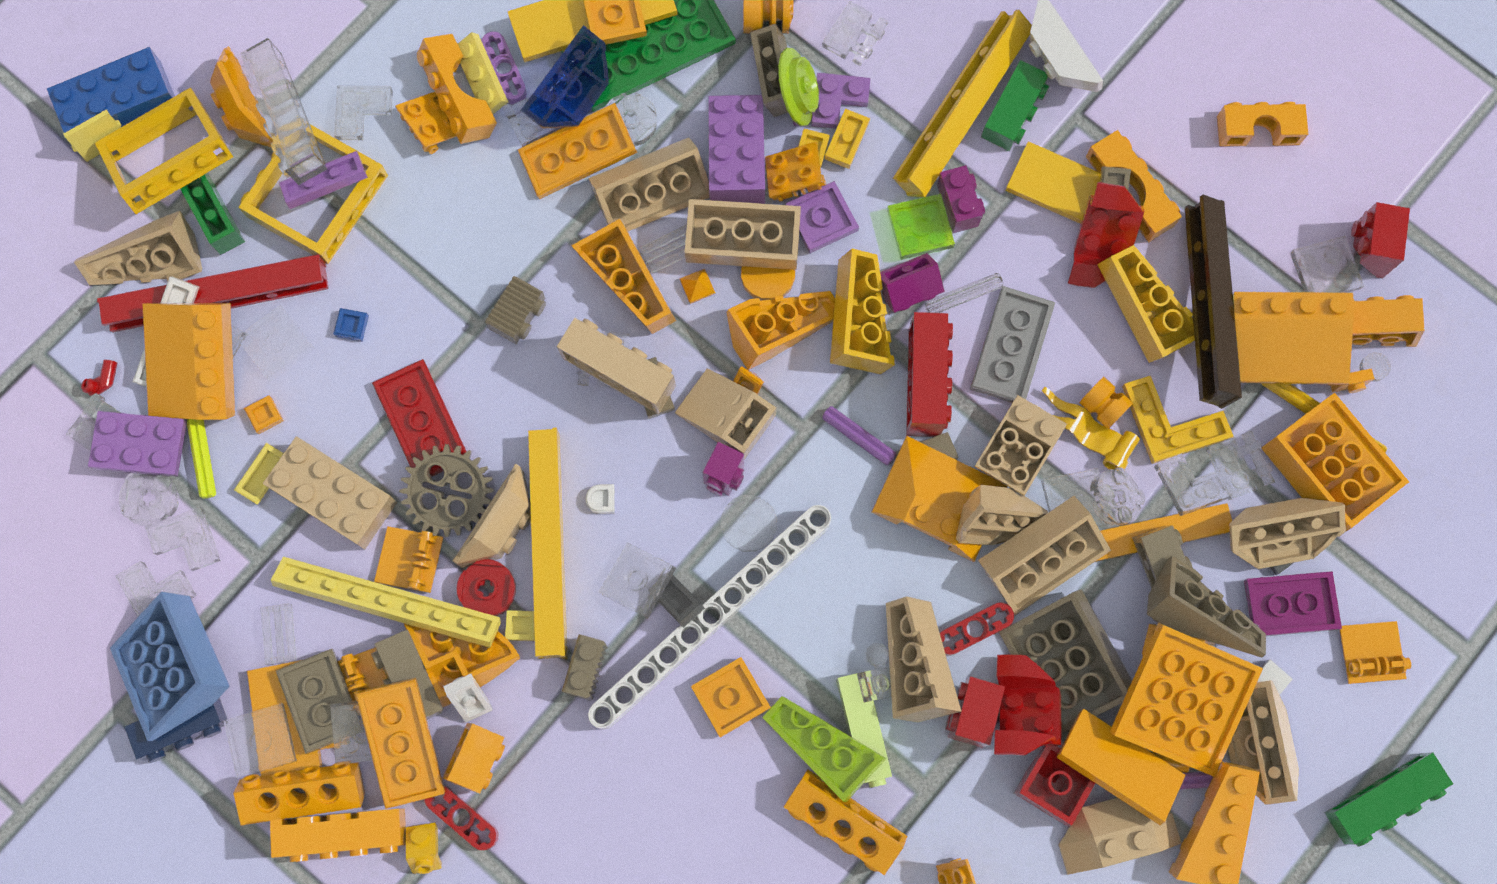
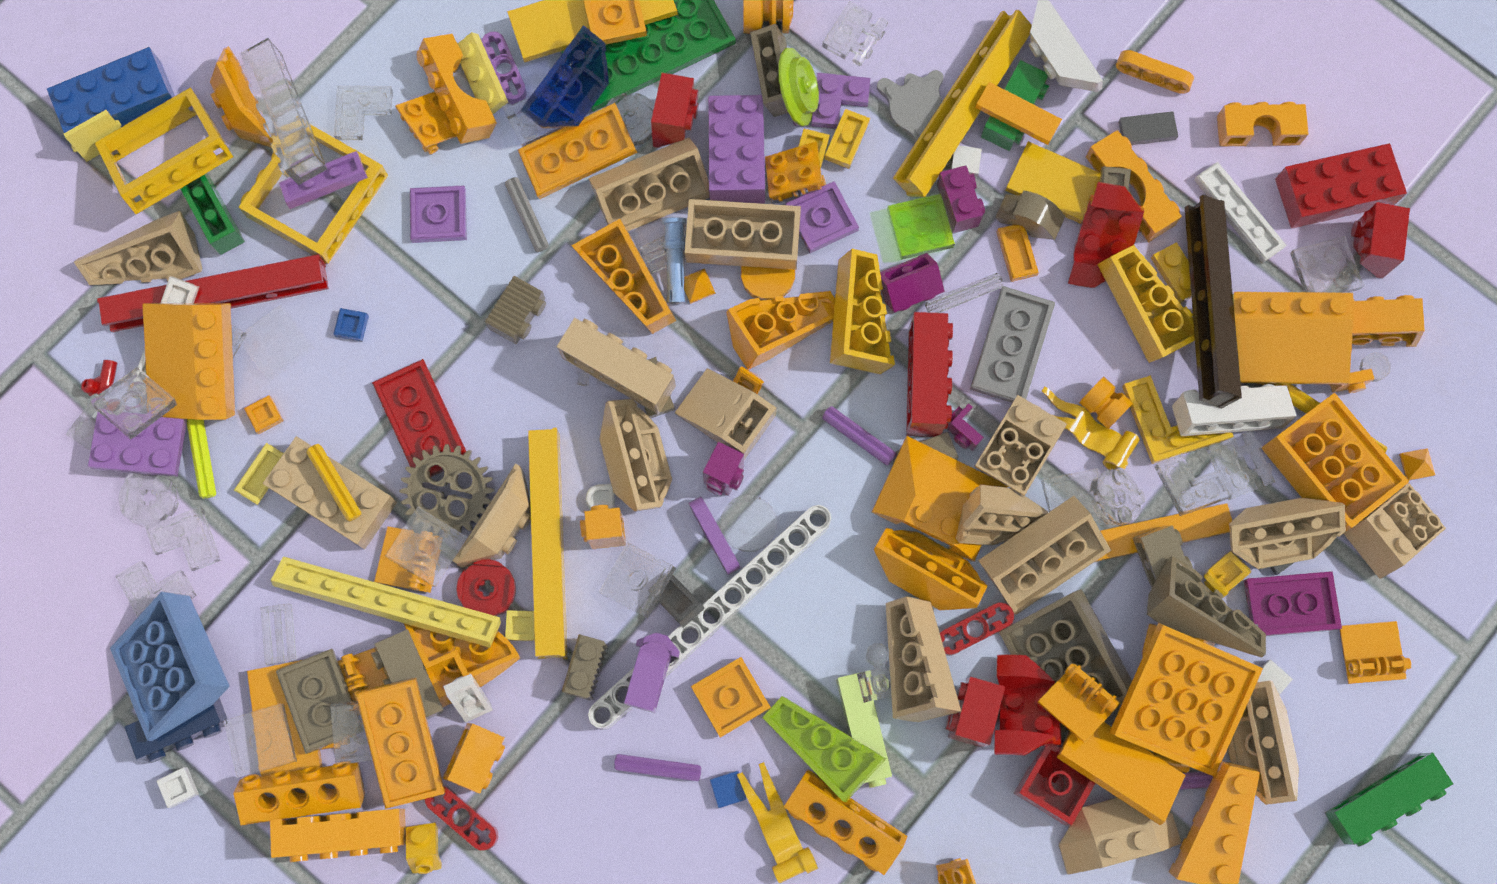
(133, 403): none -> clear plate
(177, 787): none -> white plate
(333, 482): none -> yellow axle
(426, 546): none -> clear plate
(438, 214): none -> medium lavender tile
(526, 214): none -> light grey axle
(603, 527): none -> light orange brick
(634, 455): none -> tan wedge
(650, 671): none -> medium lavender piece
(657, 767): none -> medium lavender axle
(673, 109): none -> red slope
(674, 247): none -> light blue pin
(714, 535): none -> medium lavender beam
(728, 789): none -> blue tile
(778, 830): none -> yellow flag
(914, 102): none -> light grey tile
(929, 570): none -> light orange wedge
(964, 434): none -> magenta bracket
(967, 156): none -> white tile
(1017, 252): none -> light orange tile
(1018, 113): none -> light orange tile
(1033, 212): none -> dark tan brick
(1079, 702): none -> light orange hinge
(1149, 128): none -> dark grey tile
(1155, 71): none -> light orange beam
(1175, 270): none -> yellow plate
(1226, 573): none -> yellow bracket
(1241, 212): none -> white tile
(1257, 410): none -> white brick
(1340, 185): none -> red brick
(1395, 531): none -> tan slope
(1417, 464): none -> light orange slope

